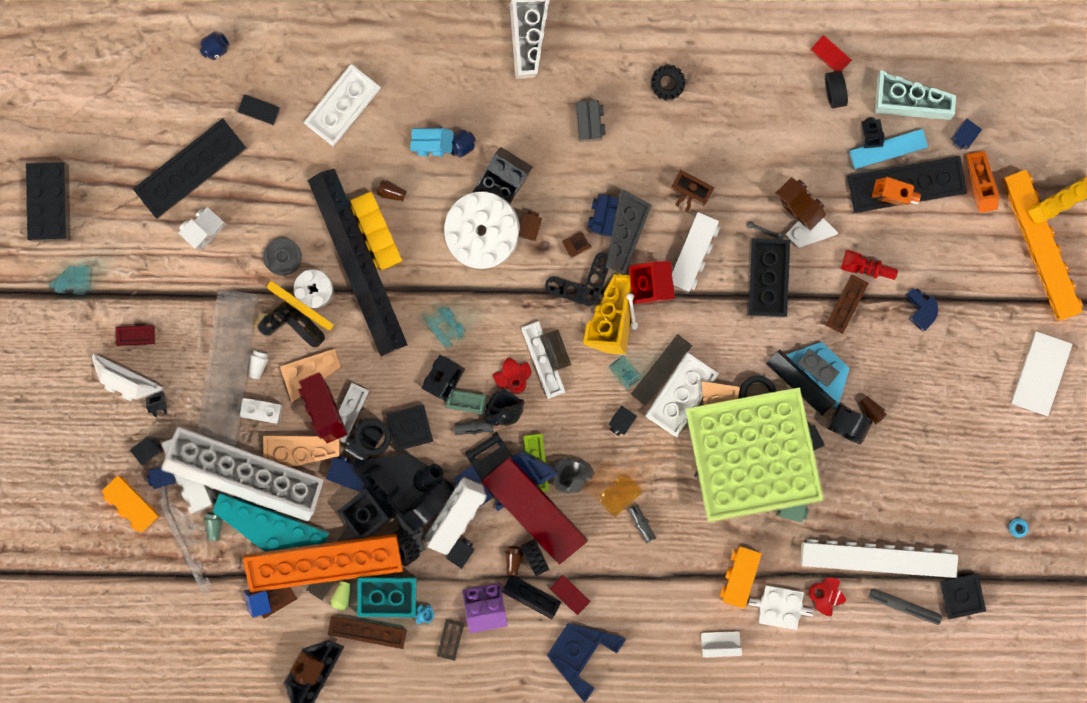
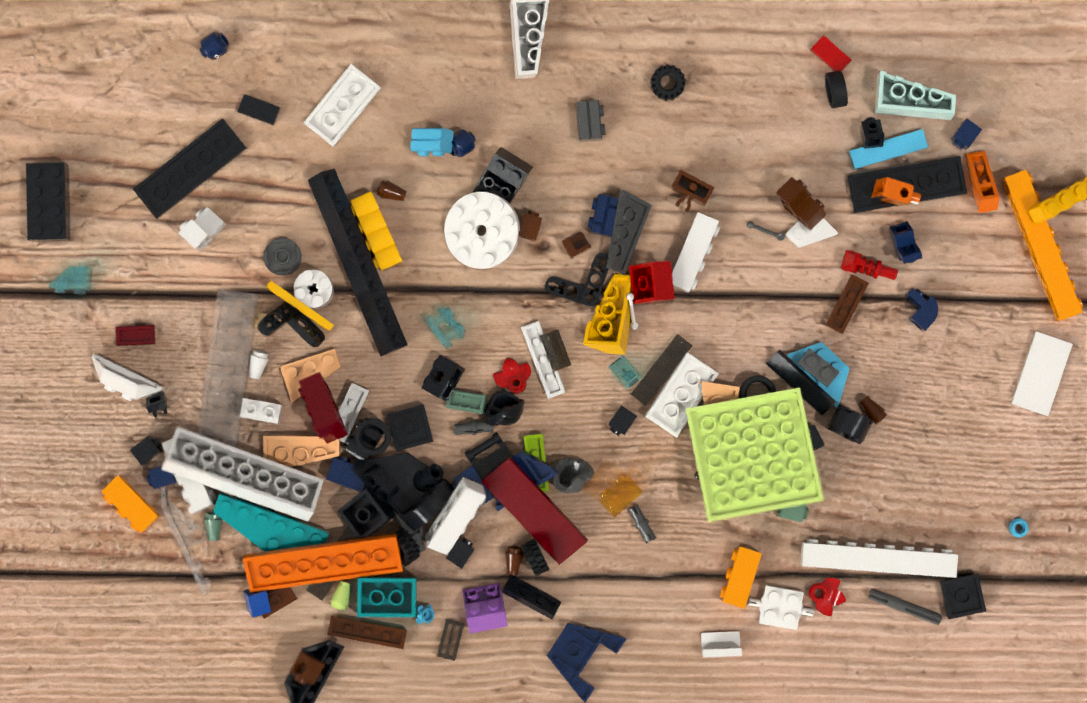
(570, 595): dark red tile -> none
(768, 278): black brick -> none
(904, 243): none -> dark blue brick

